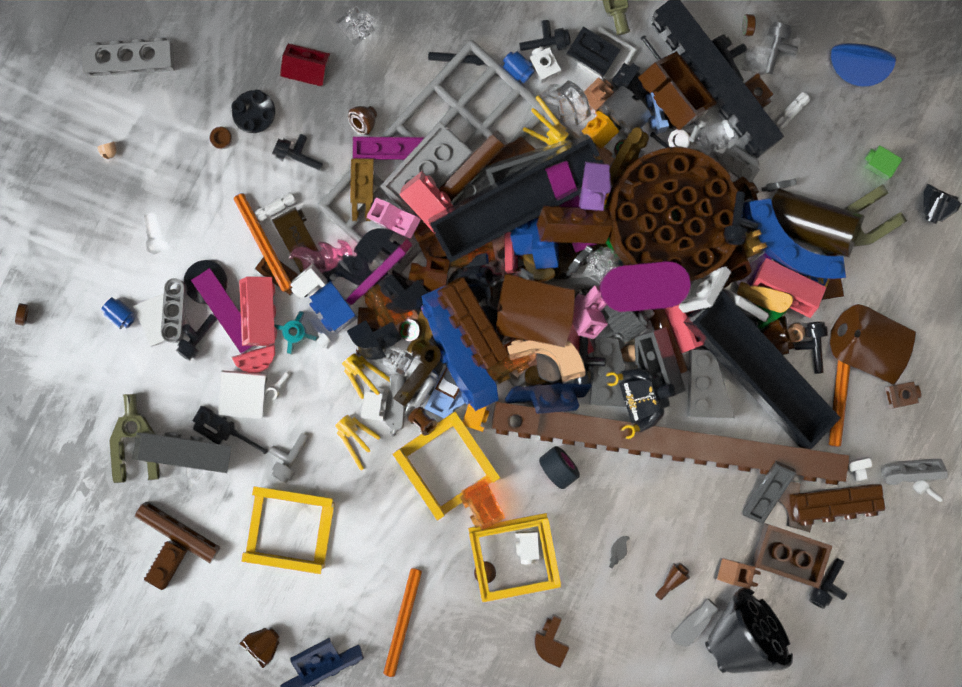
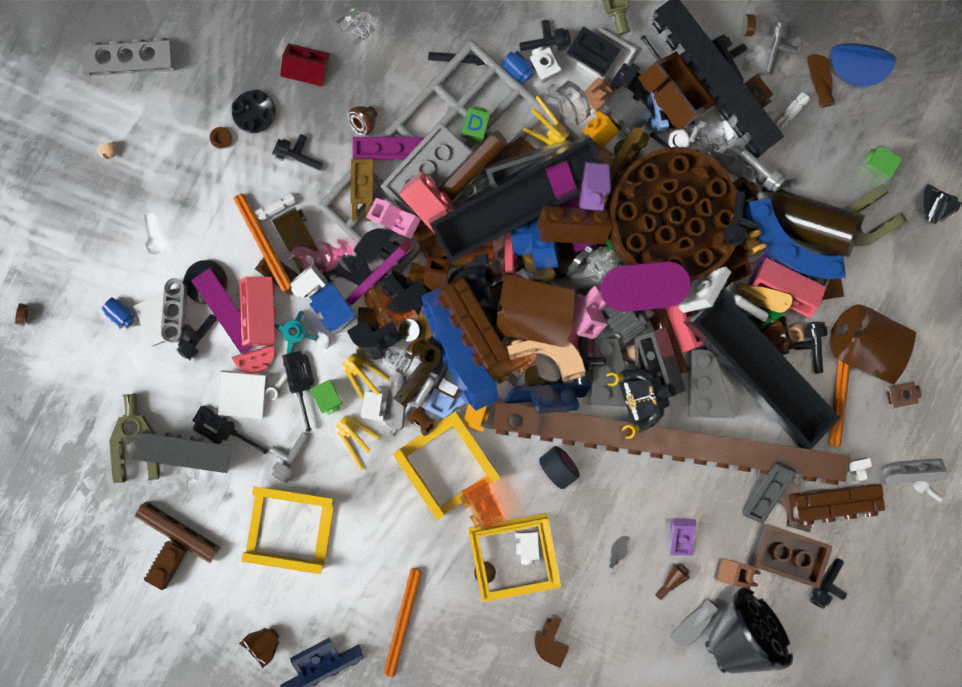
(296, 381): none -> black piece
(326, 397): none -> bright green brick
(475, 124): none -> bright green brick
(682, 536): none -> medium lavender slope
(774, 181): none -> light grey piece
(821, 79): none -> reddish brown piece

